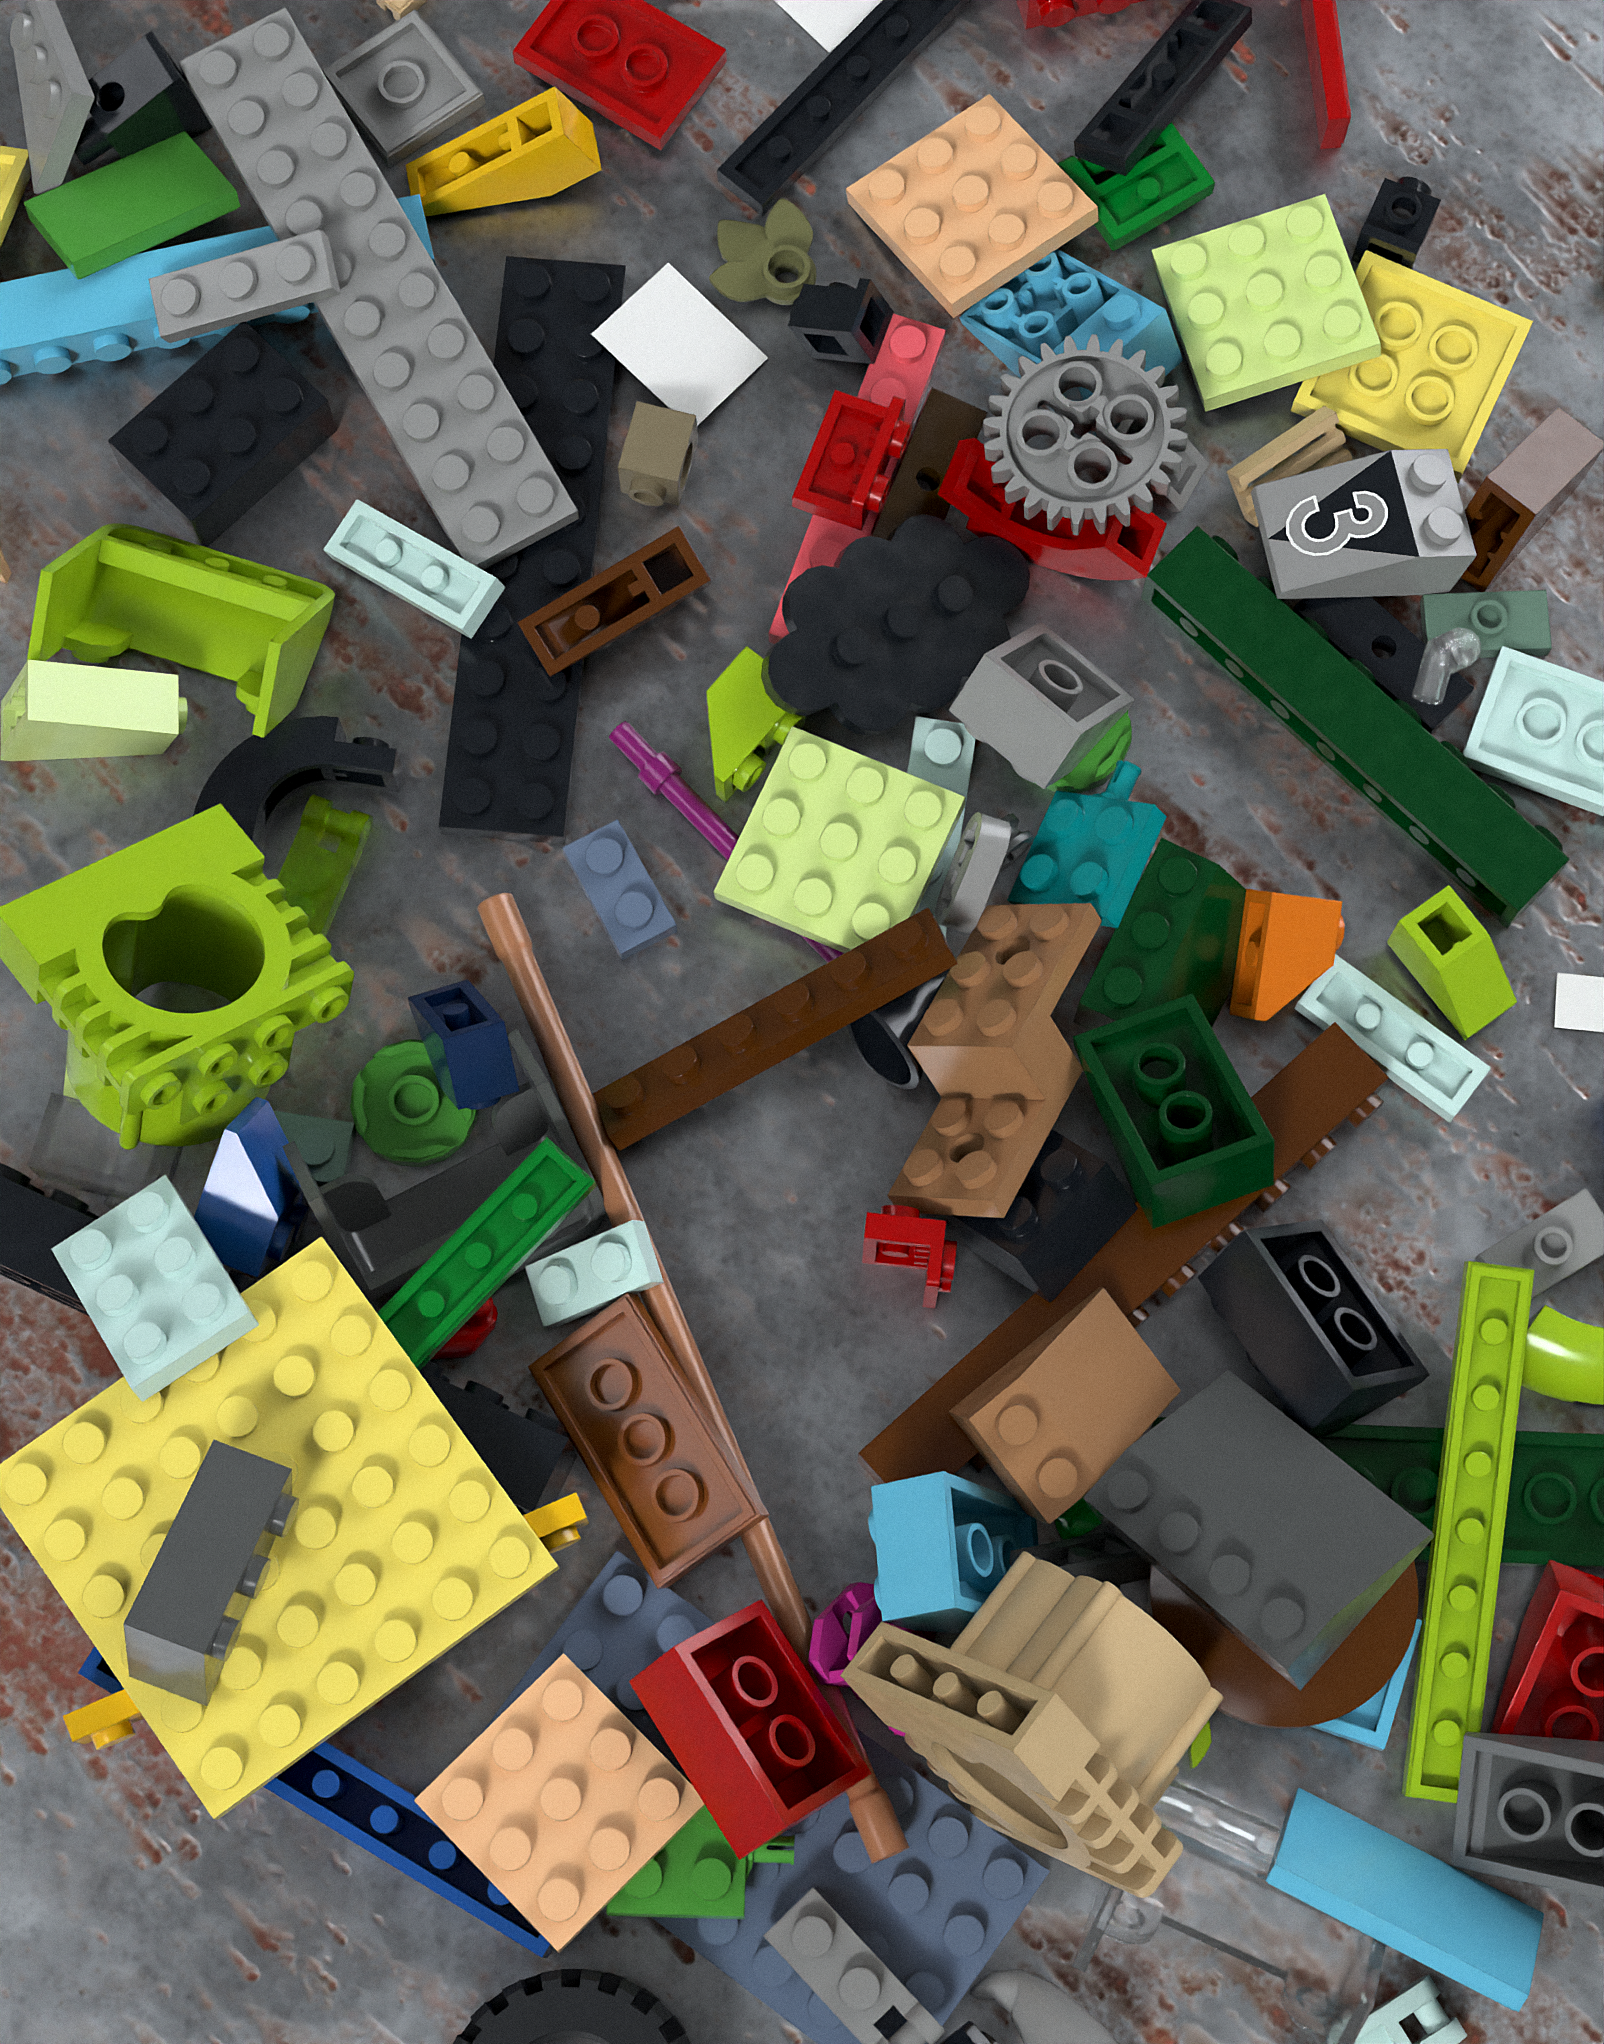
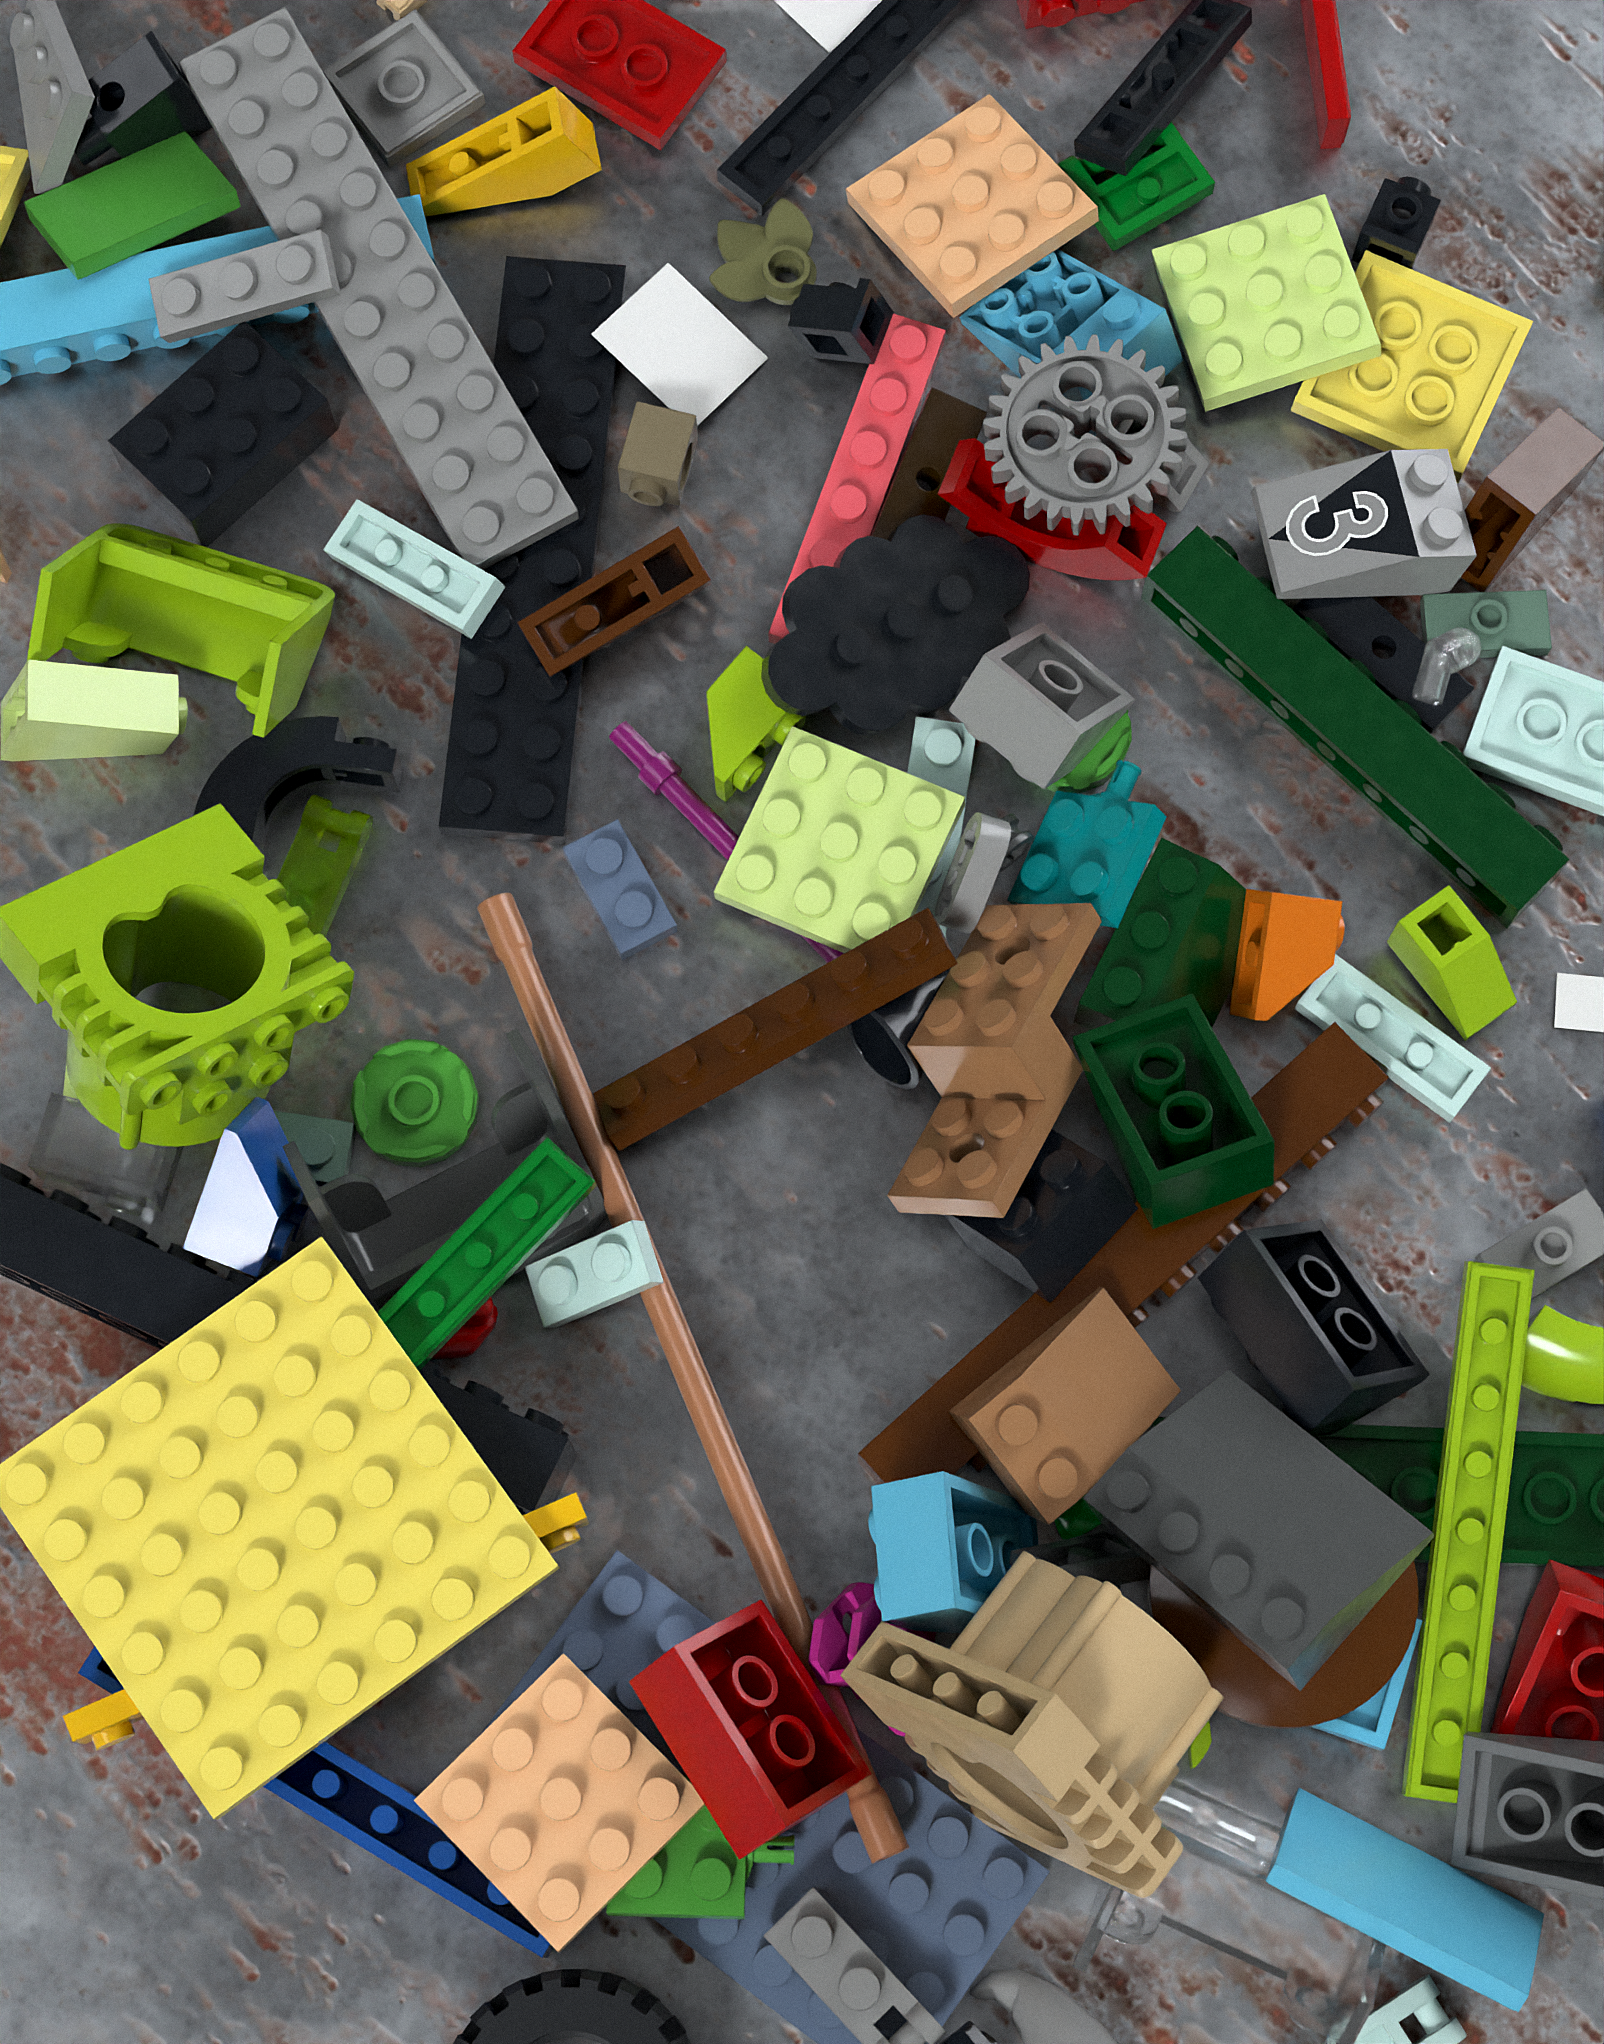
(154, 1288): light aqua plate -> none
(208, 1572): dark grey wedge -> none
(465, 1045): dark blue slope -> none
(648, 1441): dark orange tile -> none
(850, 458): red bracket -> none
(905, 1240): red bracket -> none
(1279, 455): tan tile -> none

